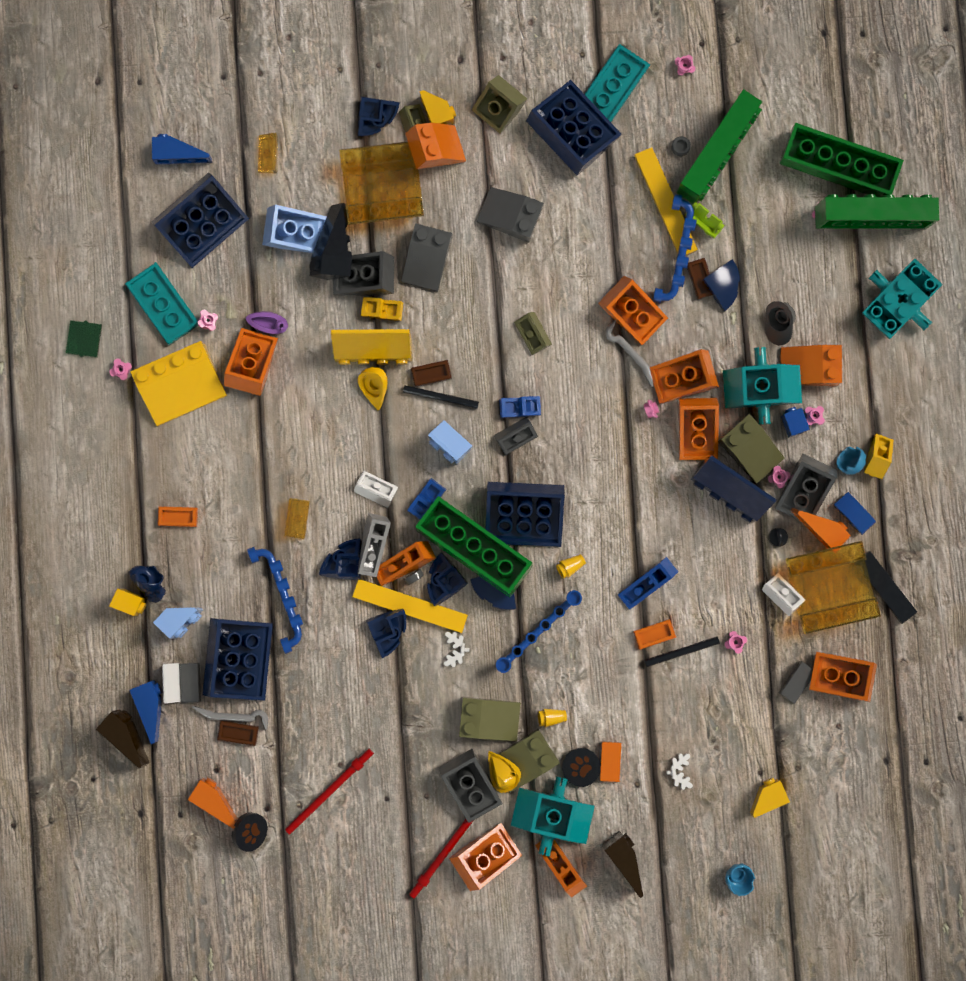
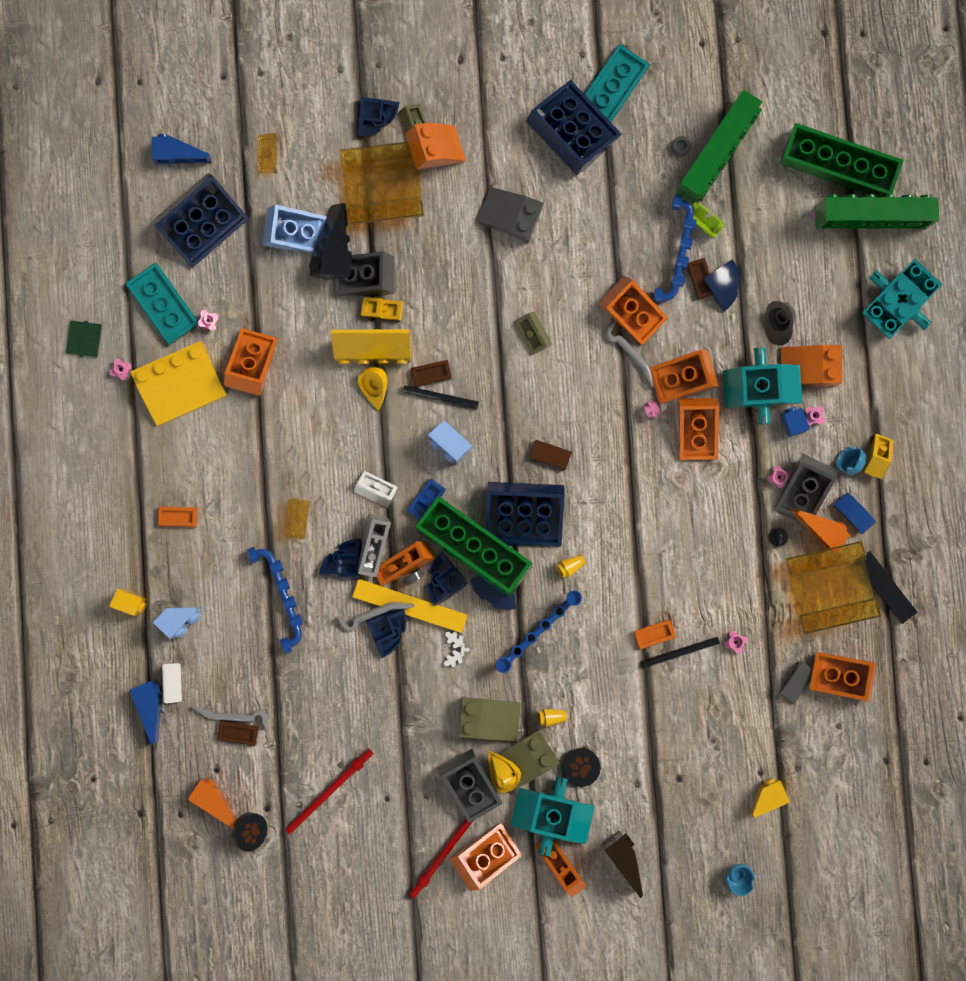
(123, 735): dark brown slope -> none
(148, 581): dark blue hair -> none
(190, 682): dark grey slope -> none
(237, 659): dark blue slope -> none
(267, 322): medium lavender arm -> none
(372, 613): none -> light grey piece
(426, 257): dark grey slope -> none
(437, 109): yellow slope -> none
(499, 103): olive slope -> none
(516, 435): dark grey slope -> none
(520, 407): blue slope -> none
(550, 454): none -> reddish brown tile
(610, 761): orange tile -> none
(648, 583): blue slope -> none
(662, 196): yellow tile -> none
(677, 765): white animal -> none
(688, 60): bright pink plate -> none
(732, 489): dark blue slope -> none
(751, 448): olive slope -> none
(783, 594): white slope -> none

